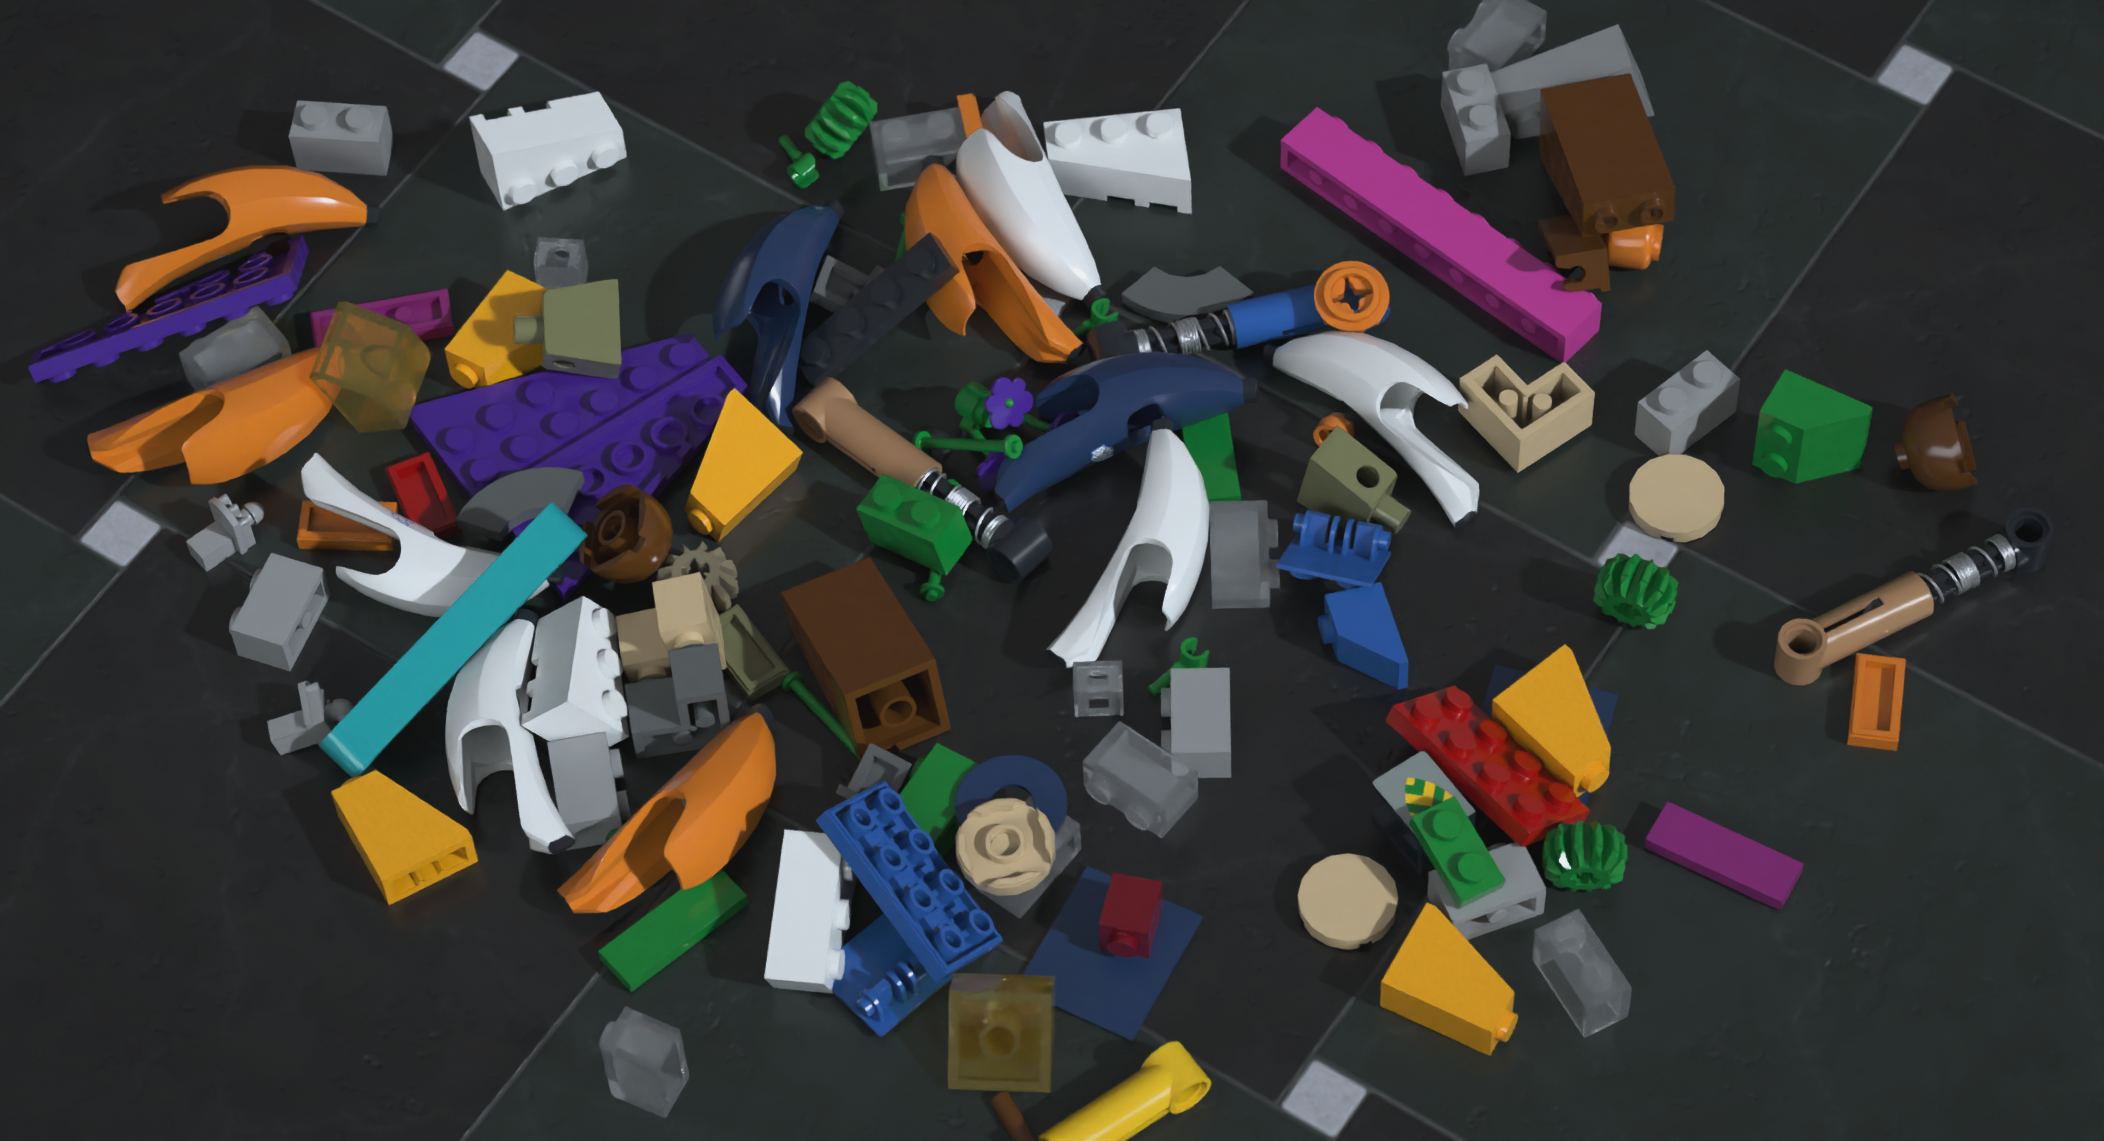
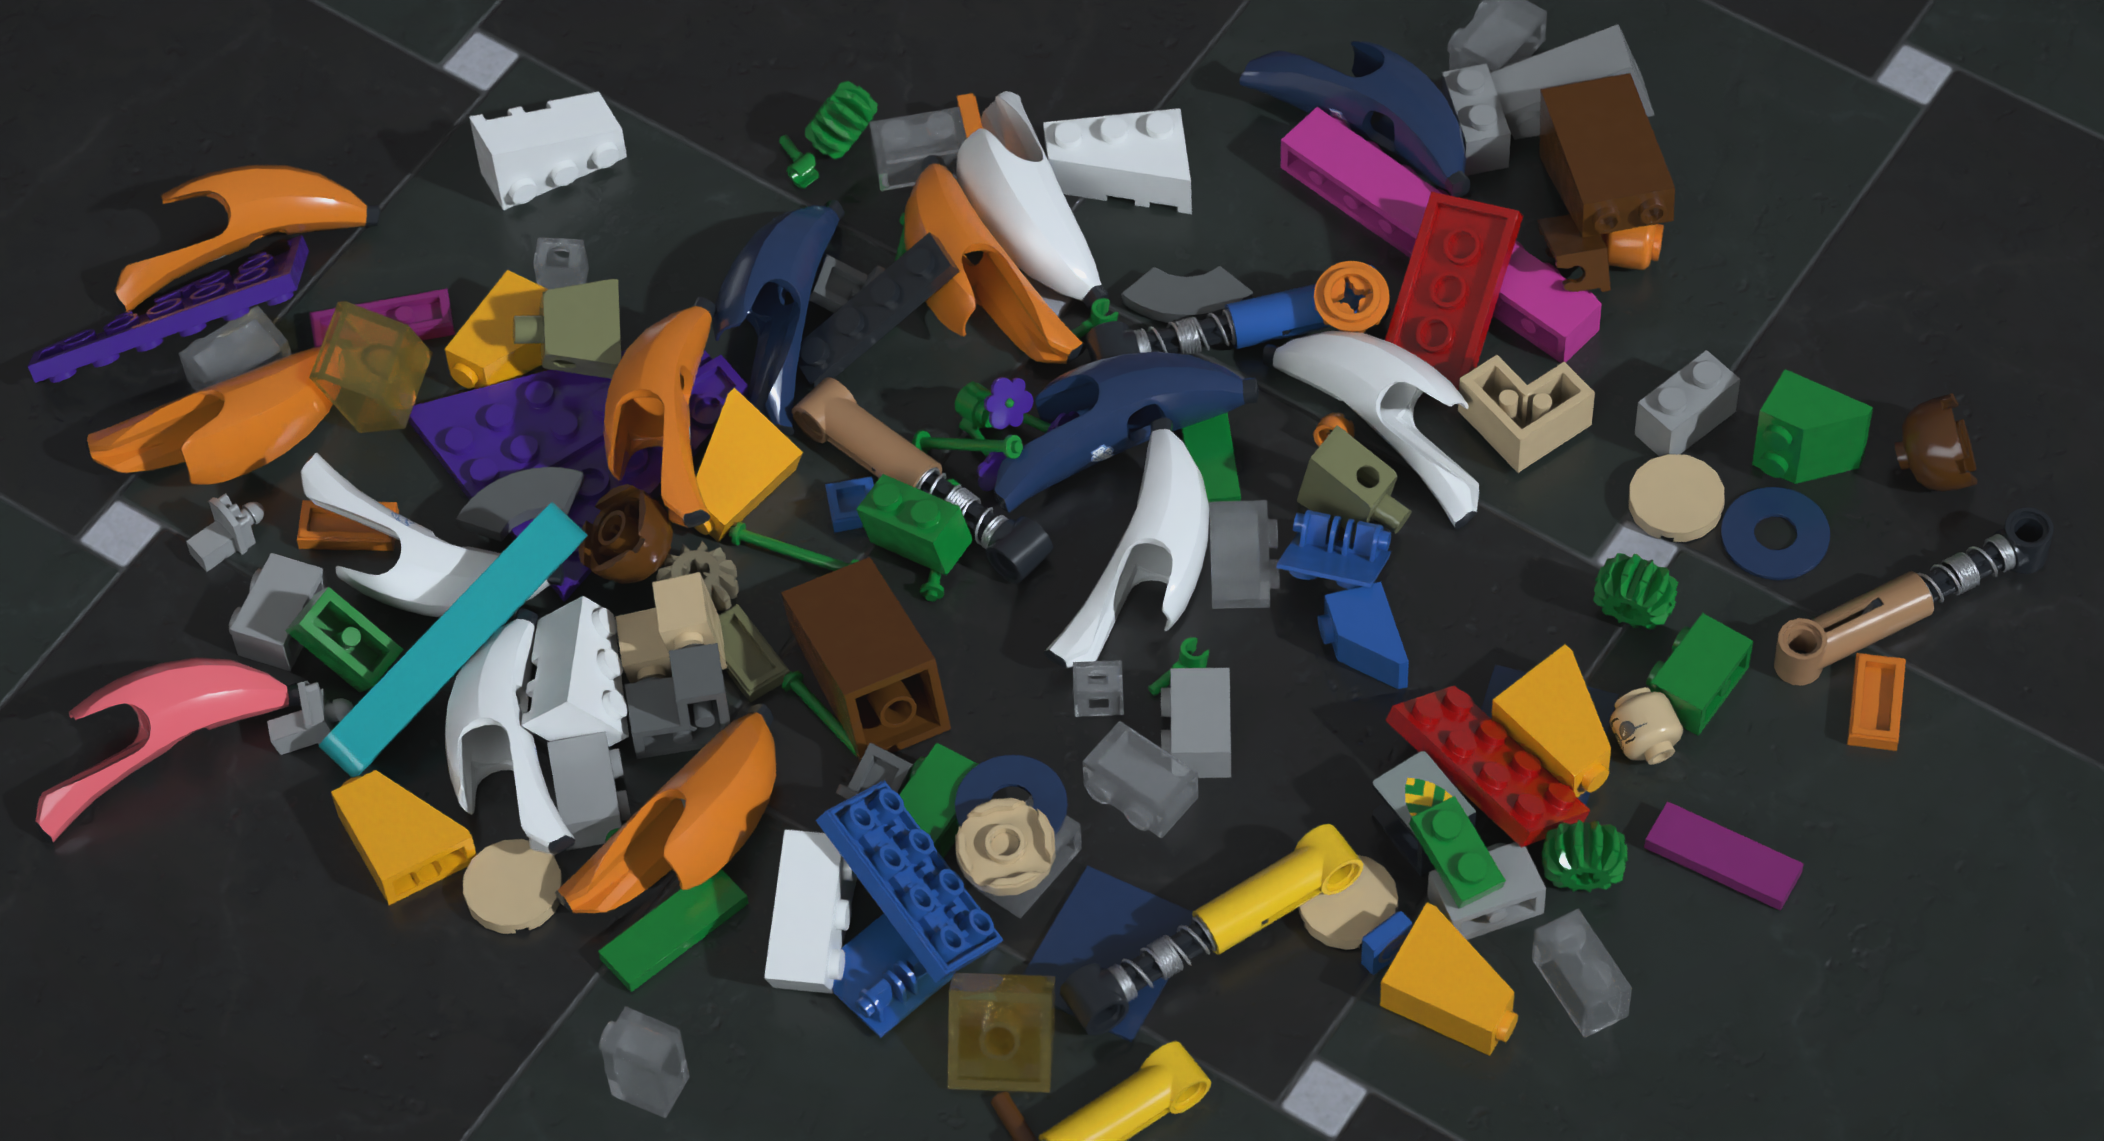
(170, 705): none -> coral piece
(341, 137): light grey brick -> none
(344, 640): none -> green brick
(423, 495): red tile -> none
(512, 886): none -> tan tile
(651, 406): none -> orange piece
(739, 533): none -> green axle
(843, 501): none -> blue tile
(1130, 916): dark red brick -> none
(1318, 865): none -> piece
(1384, 942): none -> blue tile
(1417, 117): none -> dark blue piece
(1453, 282): none -> red plate
(1646, 726): none -> tan head
(1701, 670): none -> green brick
(1770, 564): none -> dark blue gear

